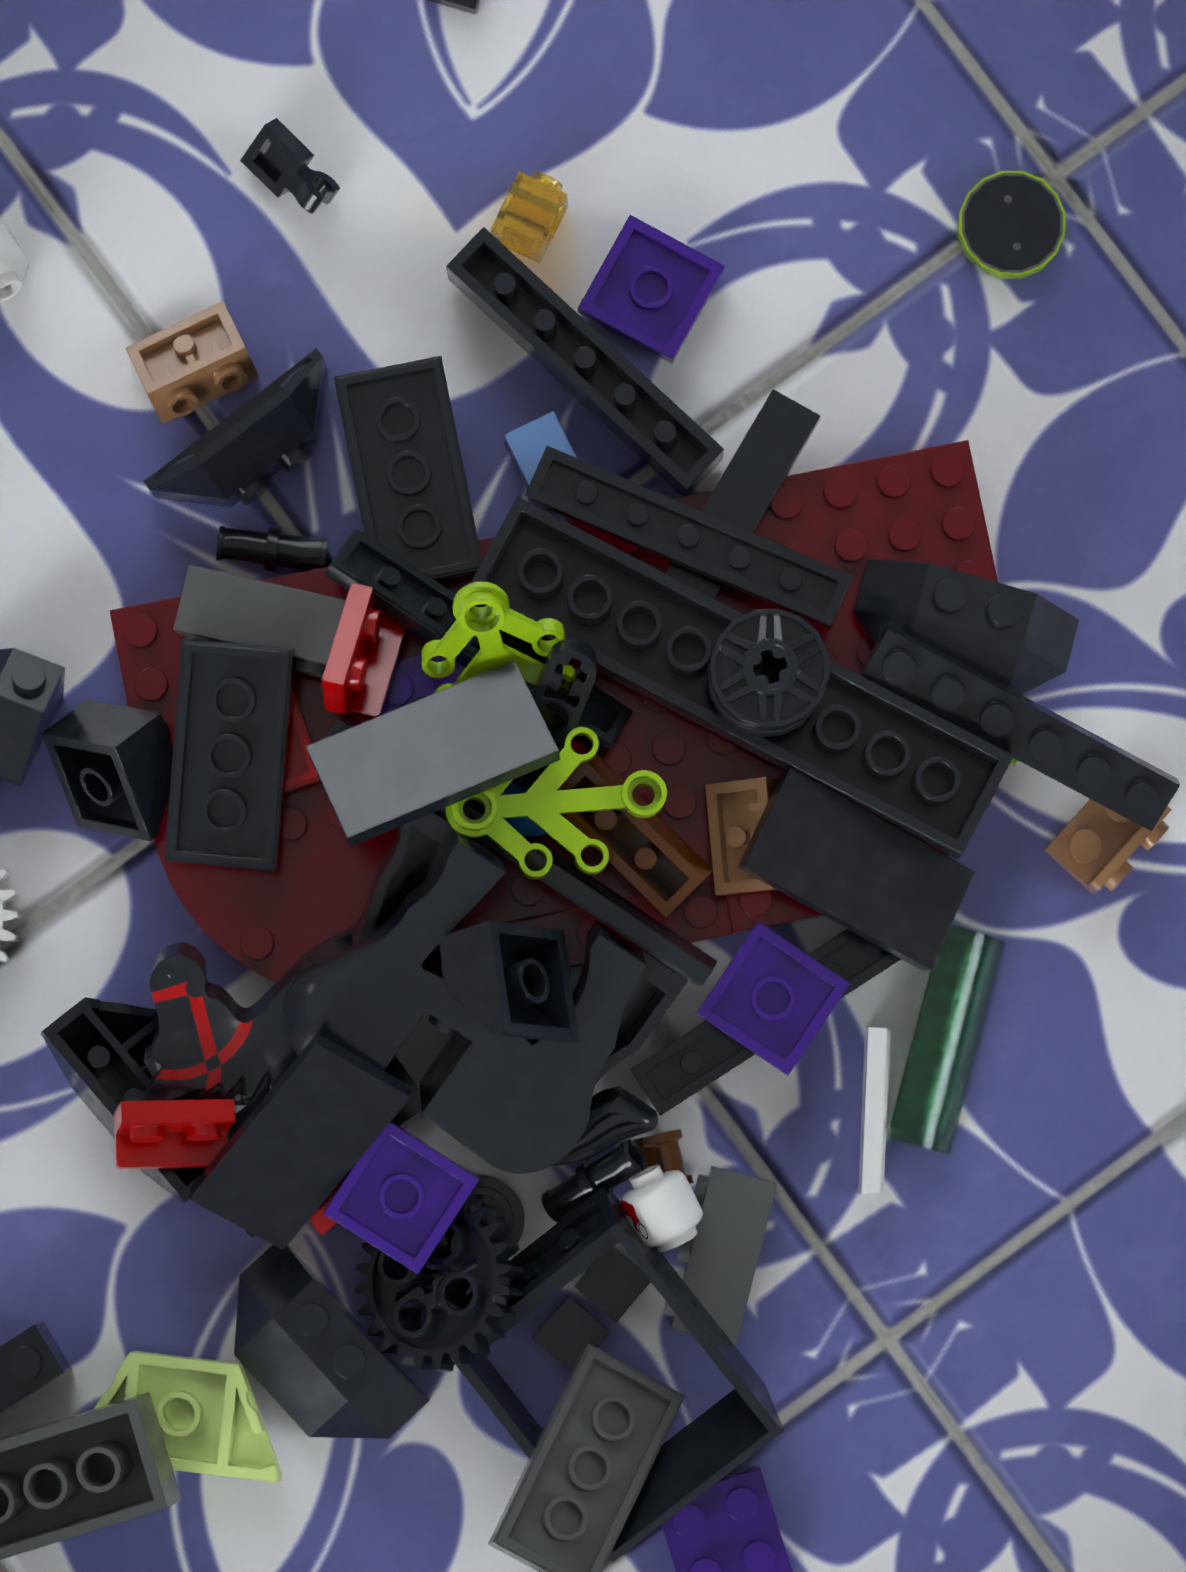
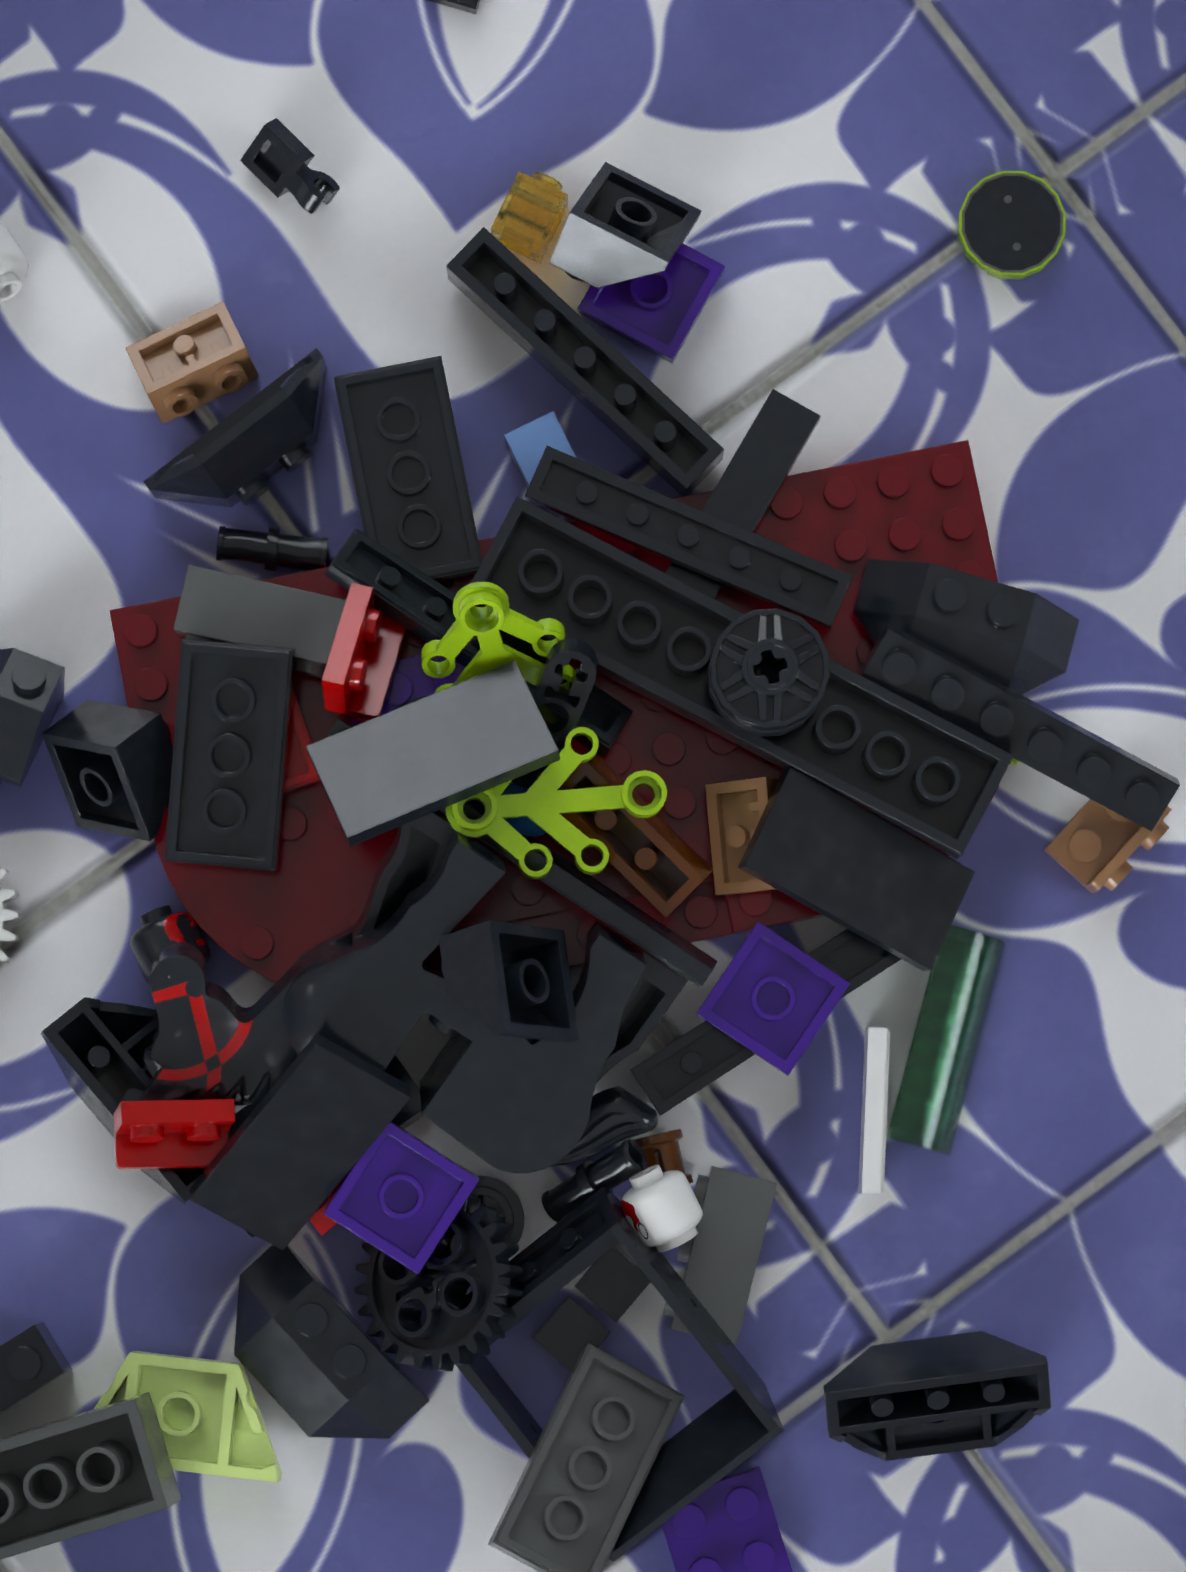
(161, 929): none -> black head
(621, 230): none -> black slope
(936, 1395): none -> black wedge

